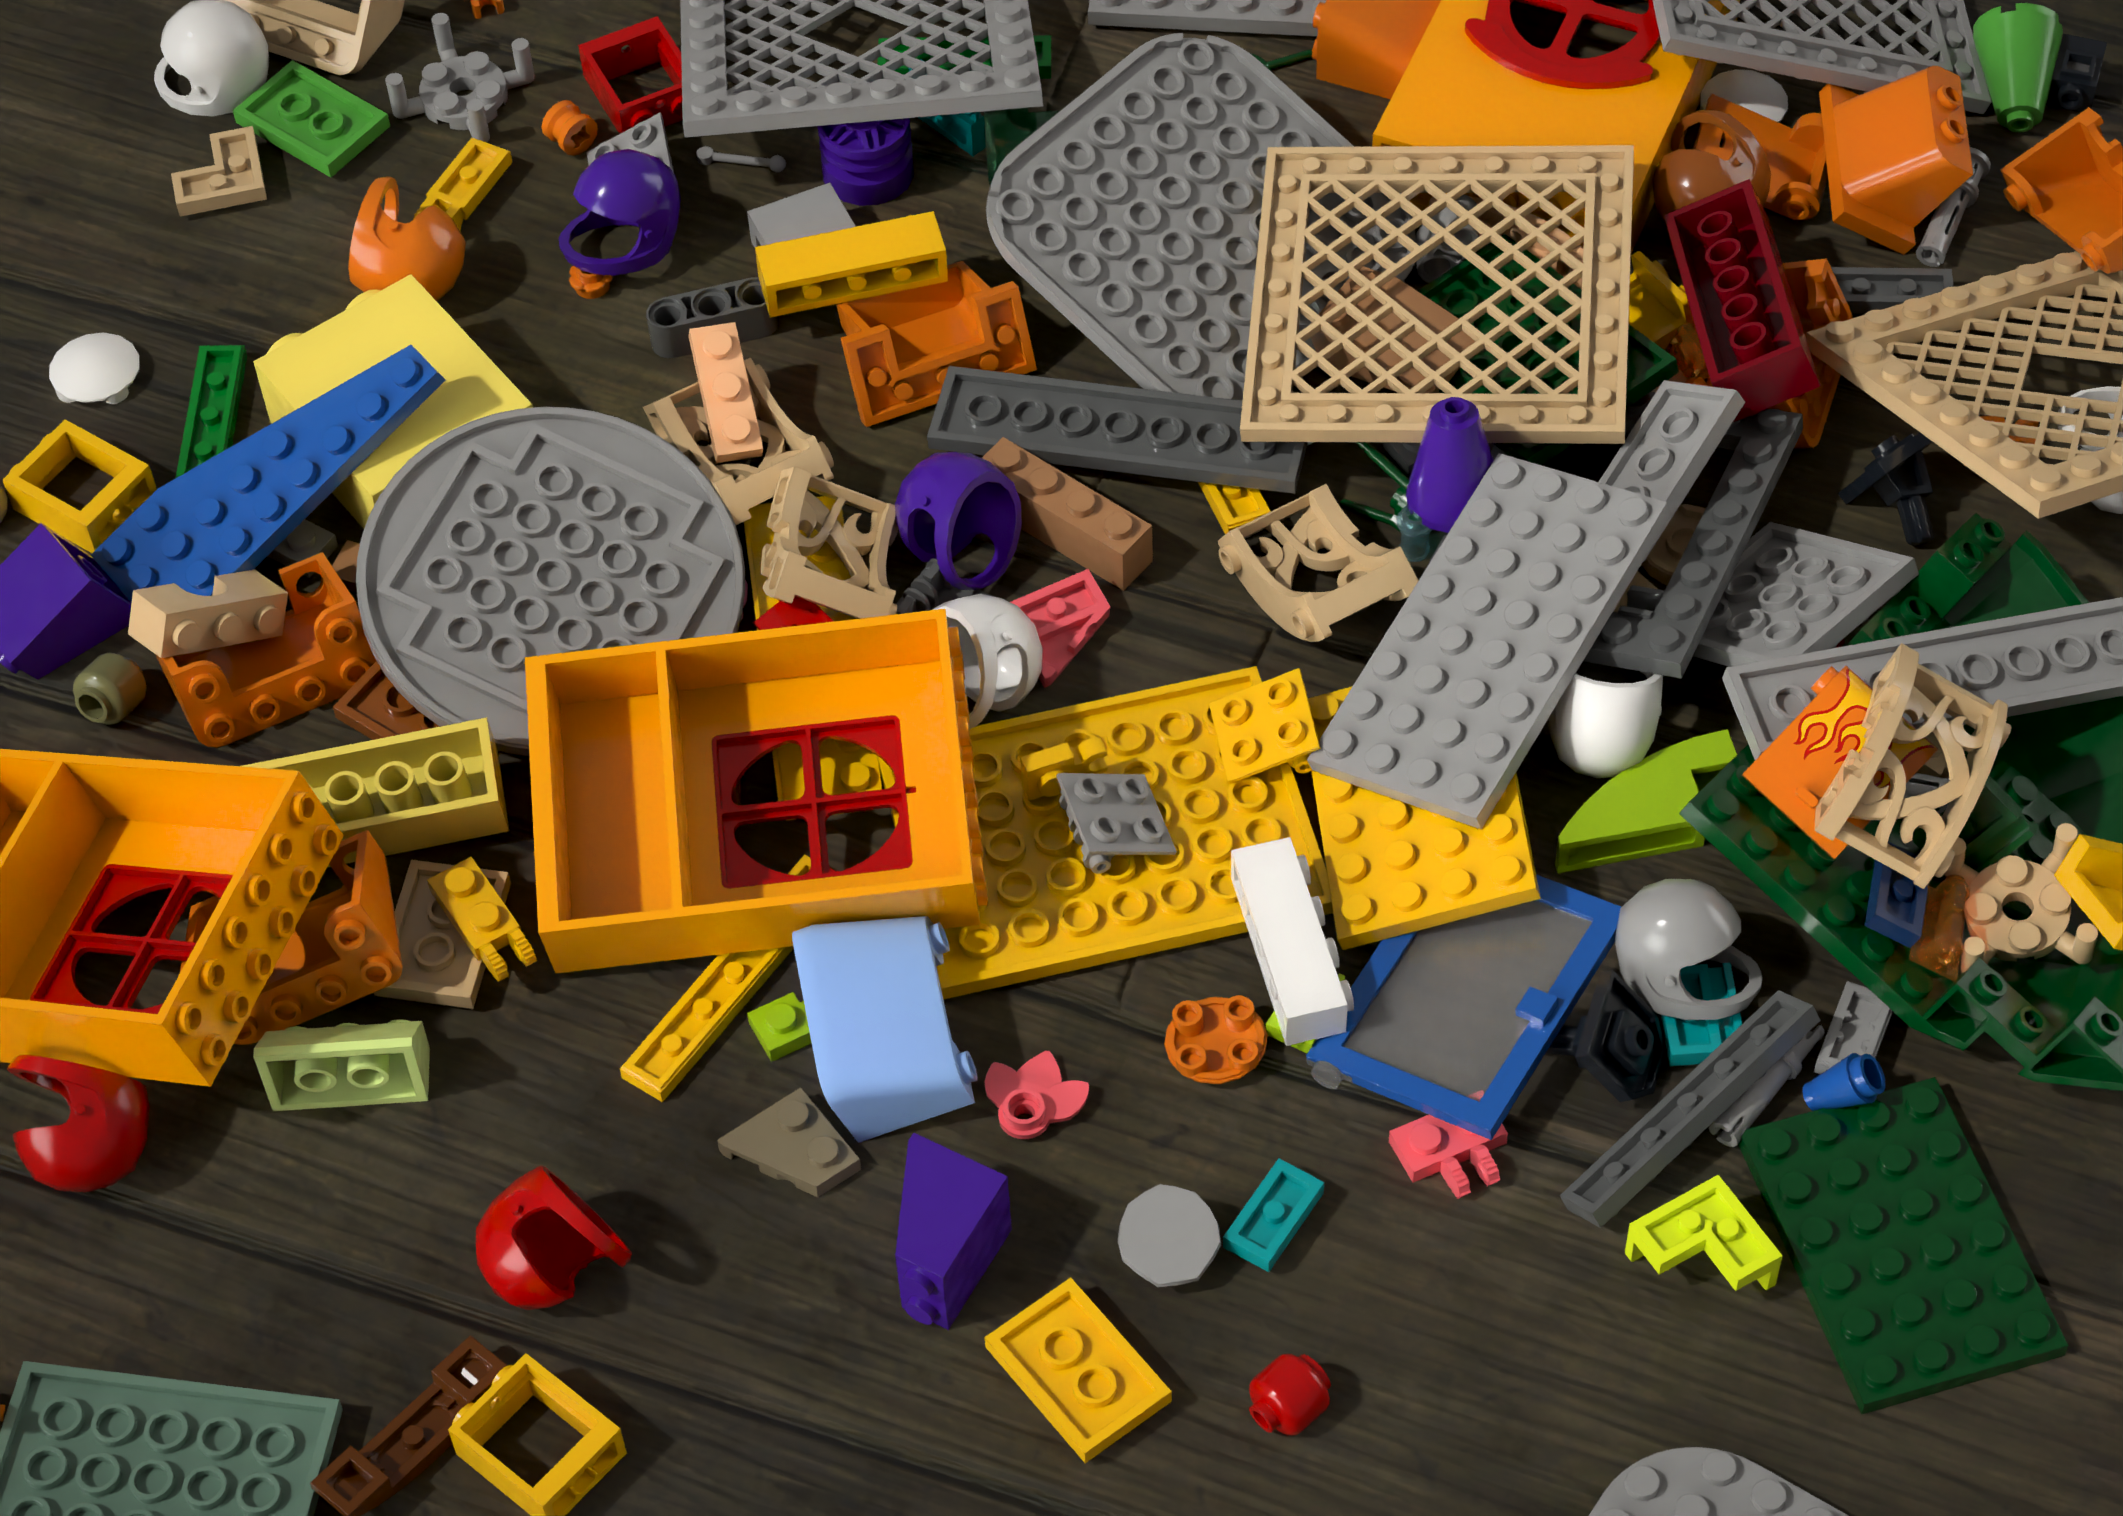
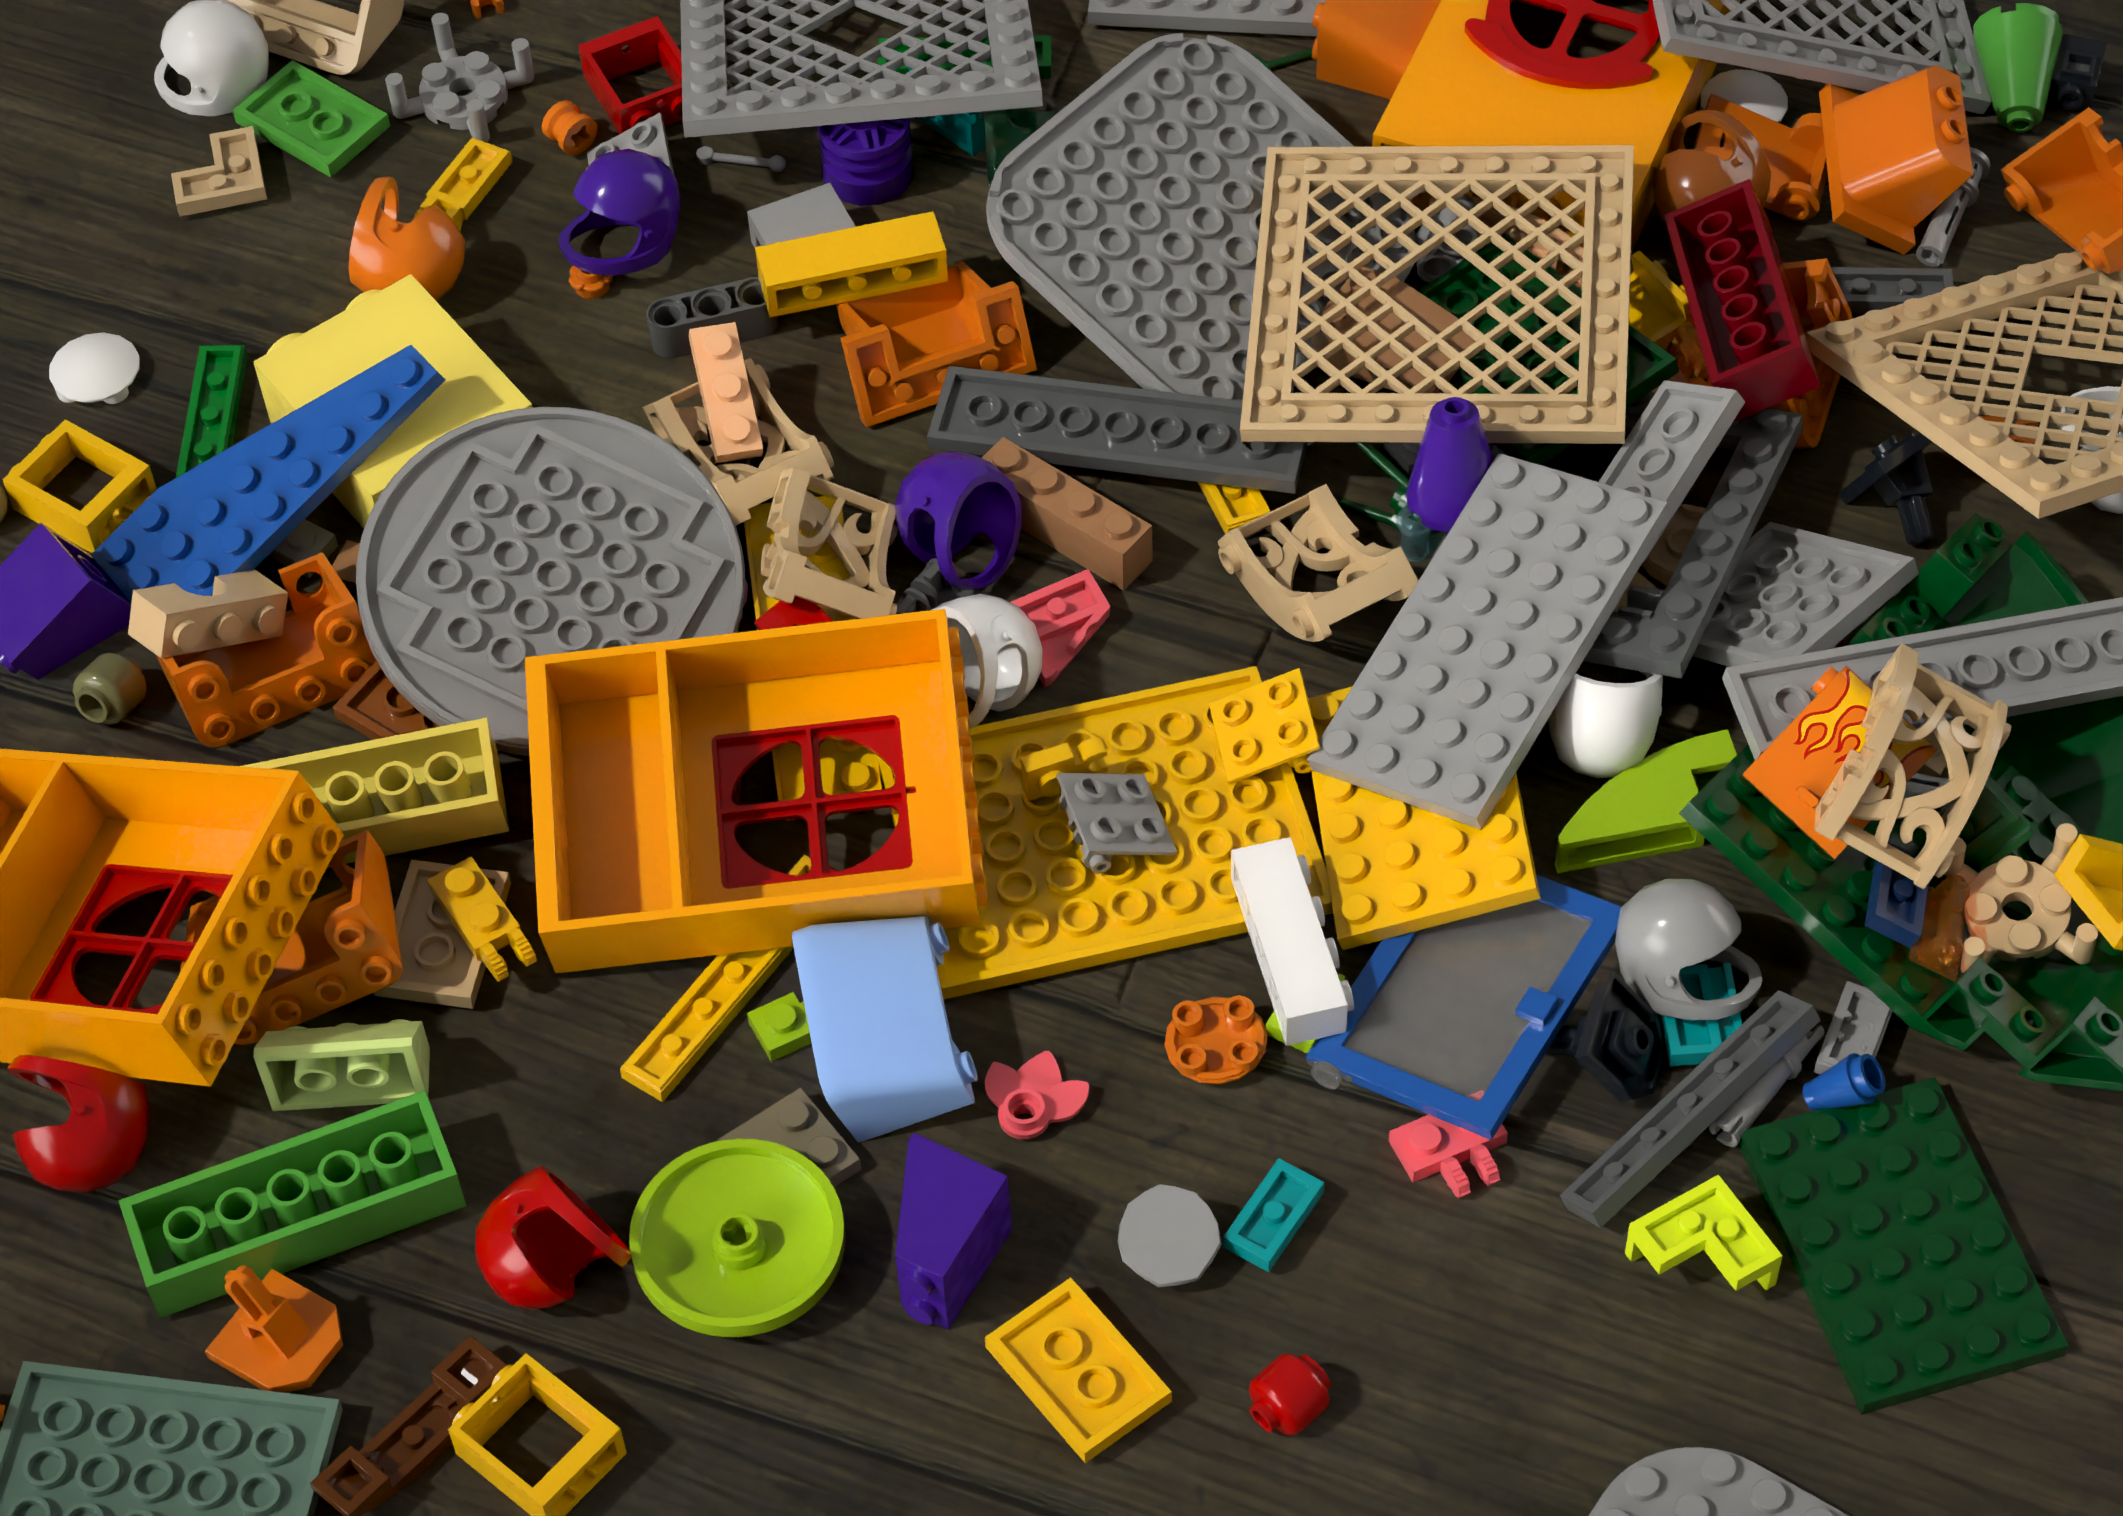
(278, 1334): none -> orange piece
(292, 1202): none -> bright green brick
(737, 1237): none -> lime dish

